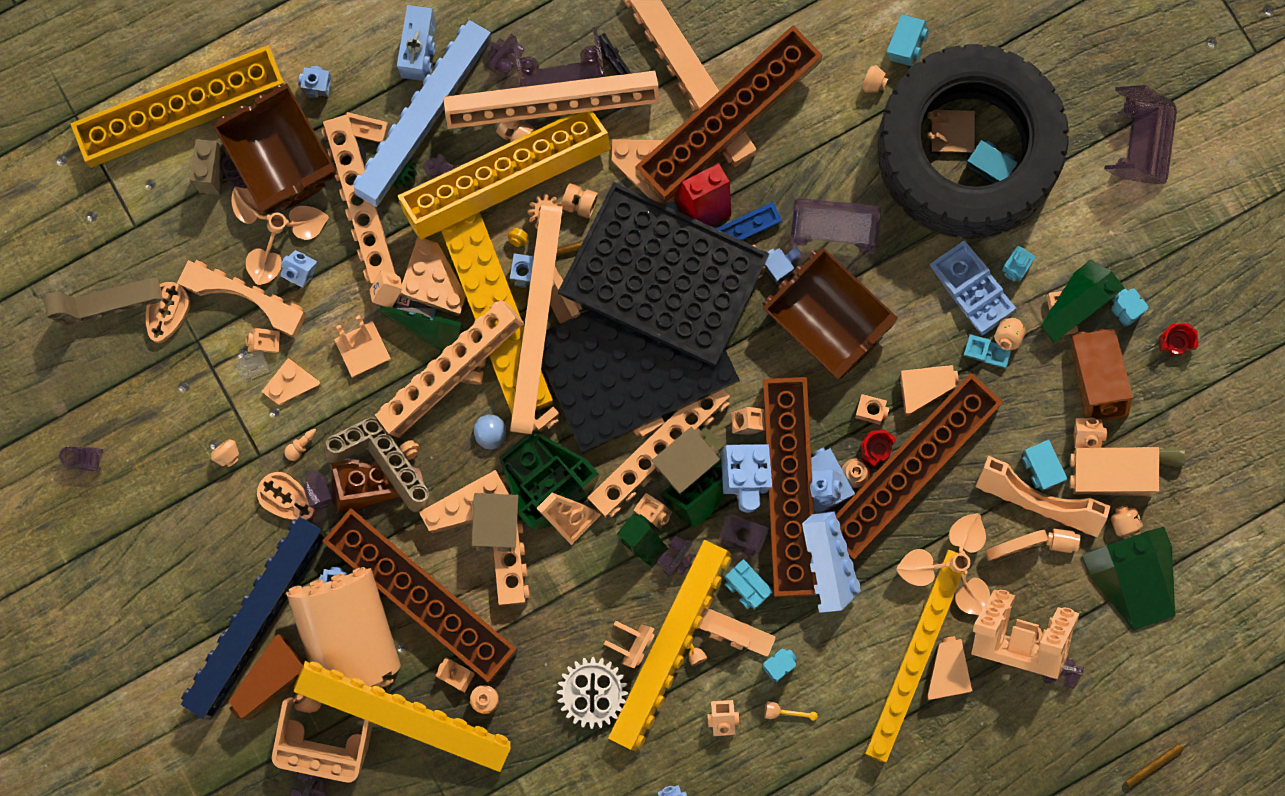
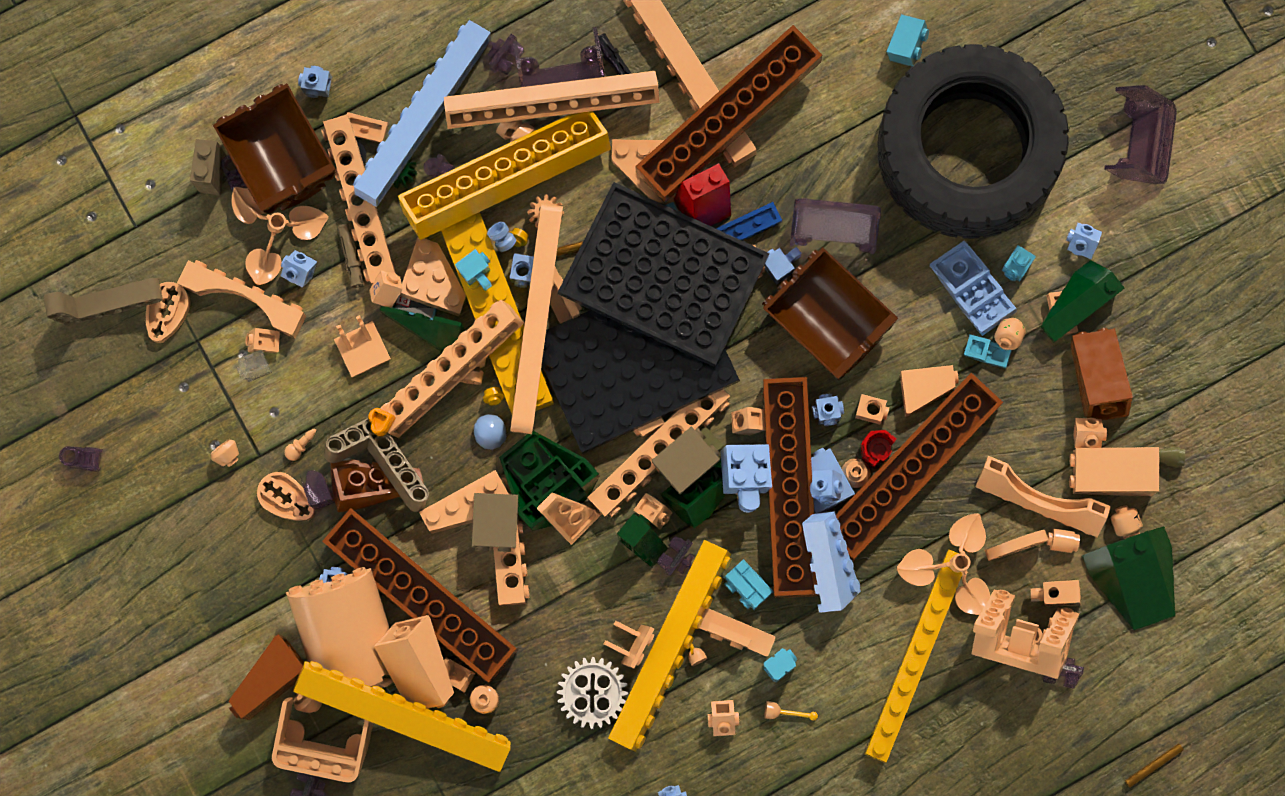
(176, 107): yellow brick -> none
(253, 619): dark blue brick -> none
(289, 383): light nougat wing -> none
(352, 262): none -> dark tan pin
(380, 421): none -> light orange tile
(409, 449): light nougat plate -> none
(416, 662): none -> light nougat slope
(417, 43): light blue piece -> none
(474, 267): none -> medium azure brick
(493, 396): none -> yellow plate
(501, 236): none -> light blue wheel
(548, 420): light nougat bracket -> none
(586, 203): light nougat wheel -> none
(756, 532): brick -> none
(824, 417): none -> light blue brick
(875, 80): light nougat cone -> none
(949, 671): light nougat slope -> none
(952, 131): light nougat plate -> none
(990, 162): medium azure brick -> none
(1044, 466): medium azure brick -> none
(1068, 593): none -> light nougat torso
(1083, 240): none -> light blue brick
(1128, 306): medium azure brick -> none
(1178, 339): red hair -> none

